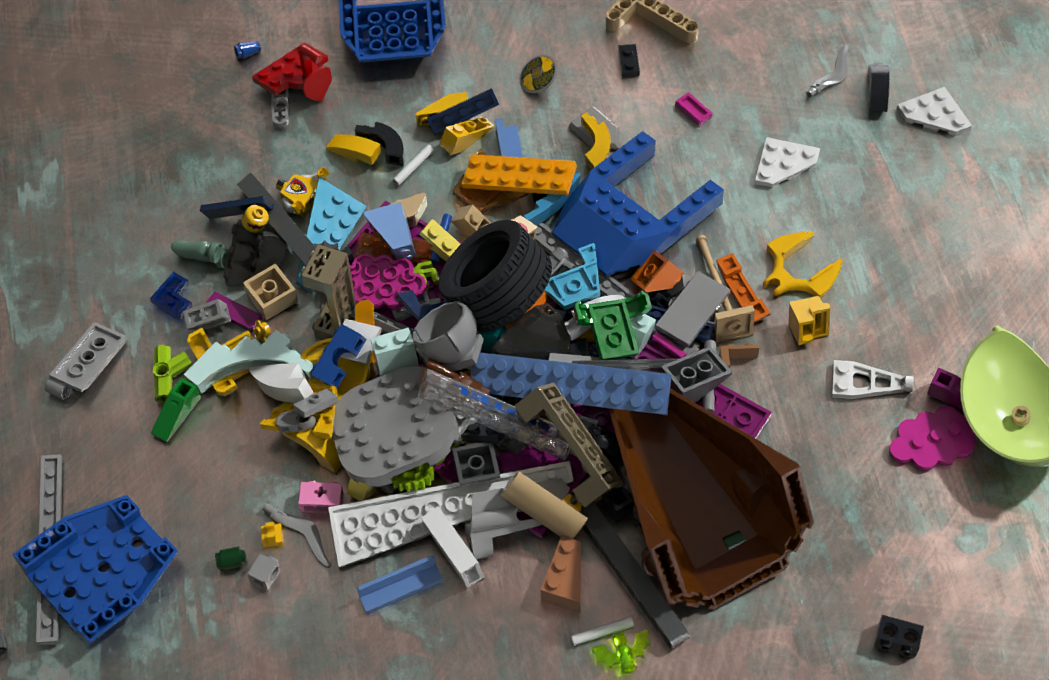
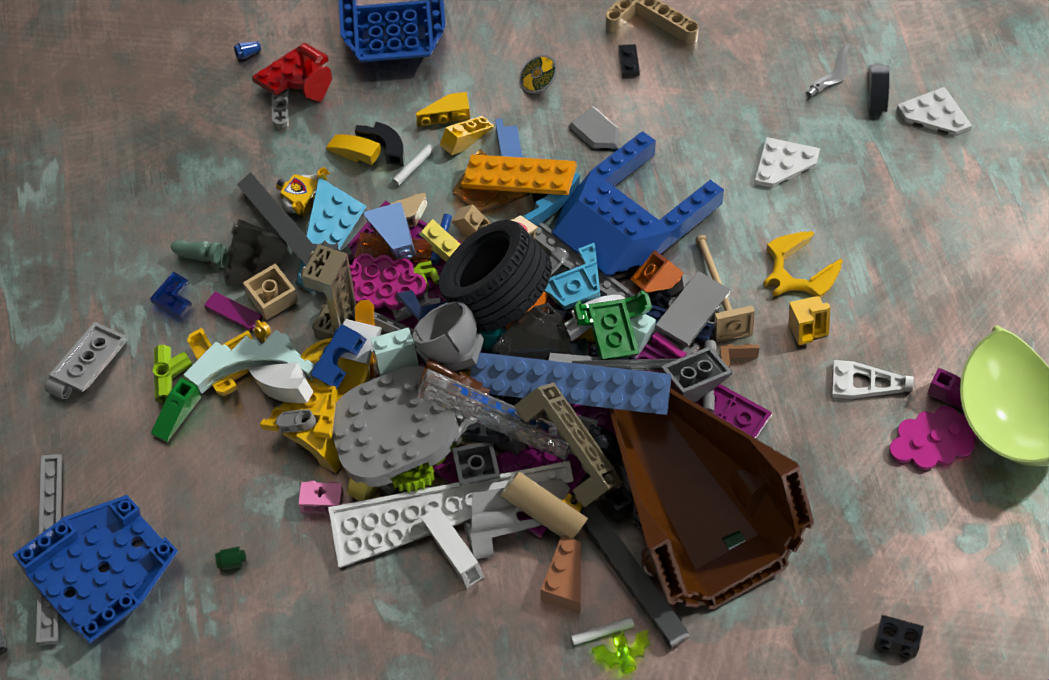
(207, 315): light grey hinge -> none
(234, 207): dark blue tile -> none
(255, 218): yellow head -> none
(264, 571): light grey brick -> none
(272, 535): yellow tile -> none
(303, 526): light grey piece -> none
(315, 403): light grey plate -> none
(399, 584): medium blue panel -> none
(463, 111): dark blue tile -> none
(601, 137): yellow arch -> none
(693, 109): dark pink tile -> none
(740, 288): orange slope -> none
(1023, 411): tan bush -> none

